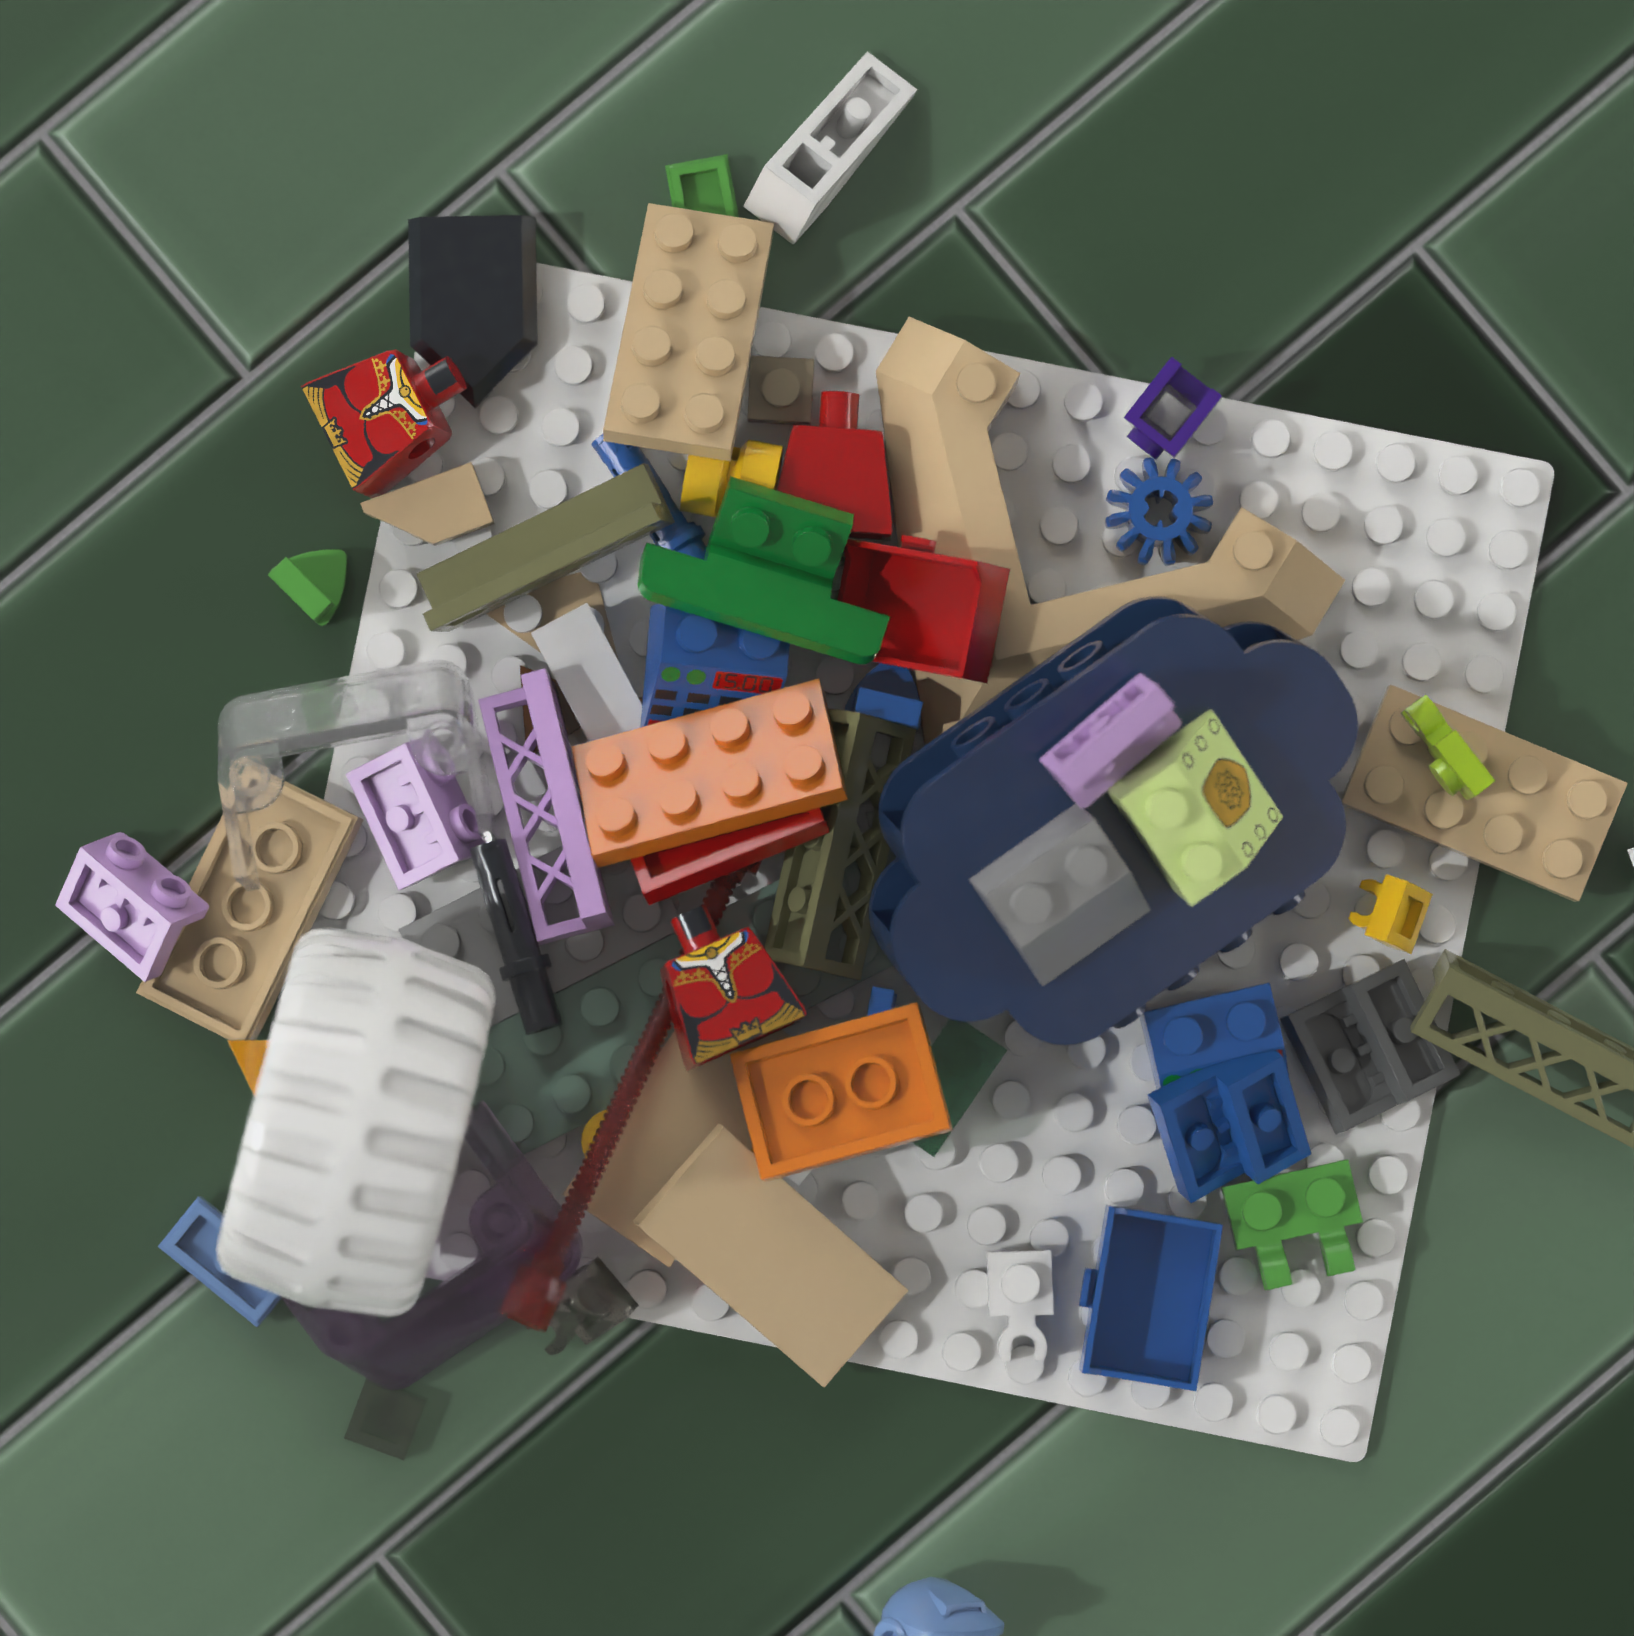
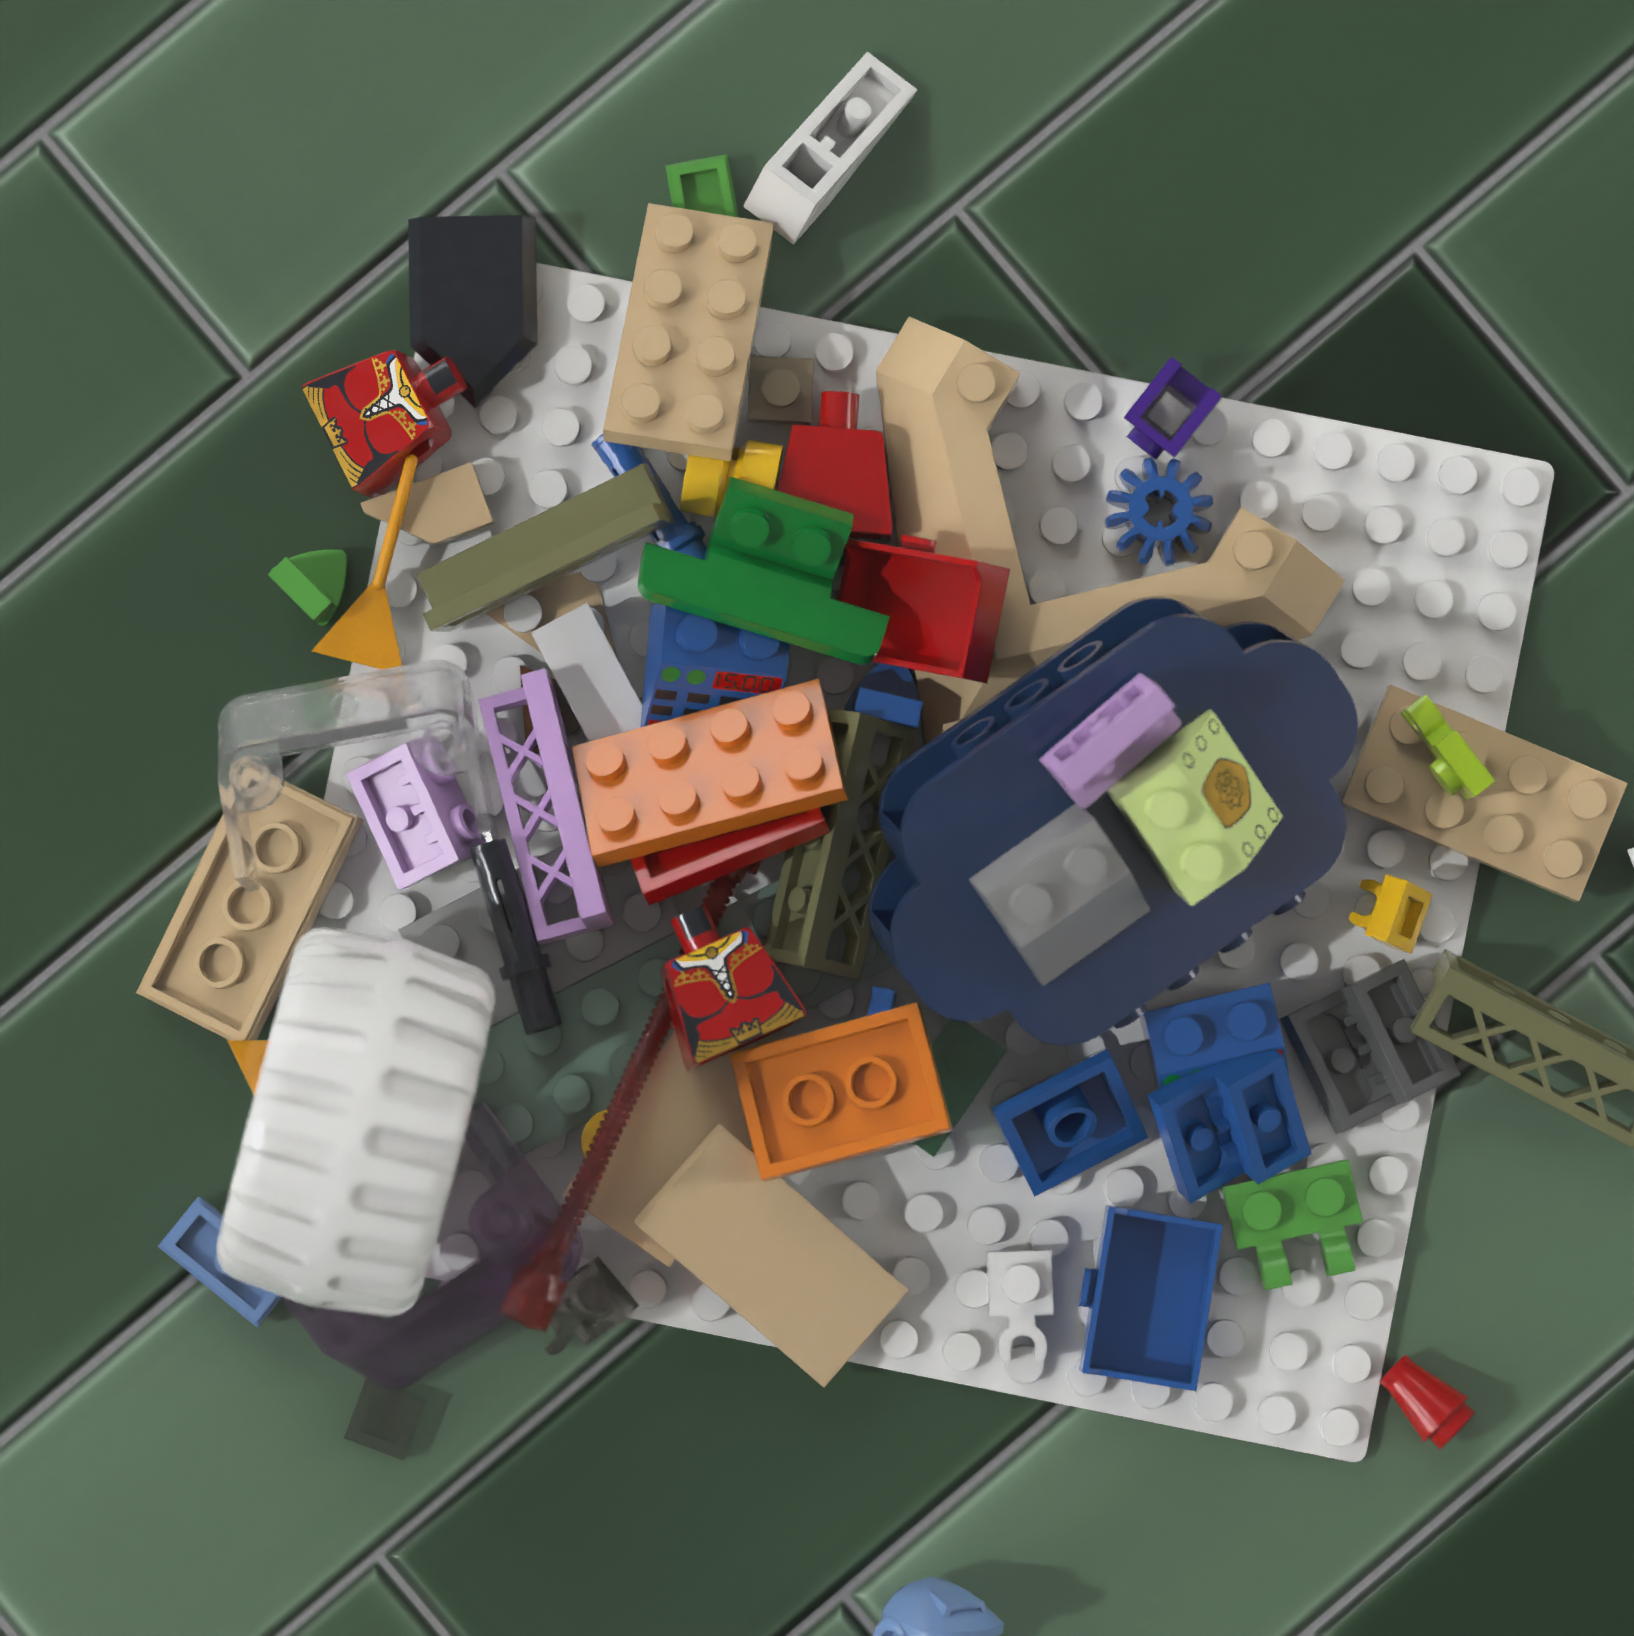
(129, 903): lavender bracket -> none
(366, 629): none -> light orange piece
(1069, 1122): none -> blue slope
(1428, 1402): none -> red cone

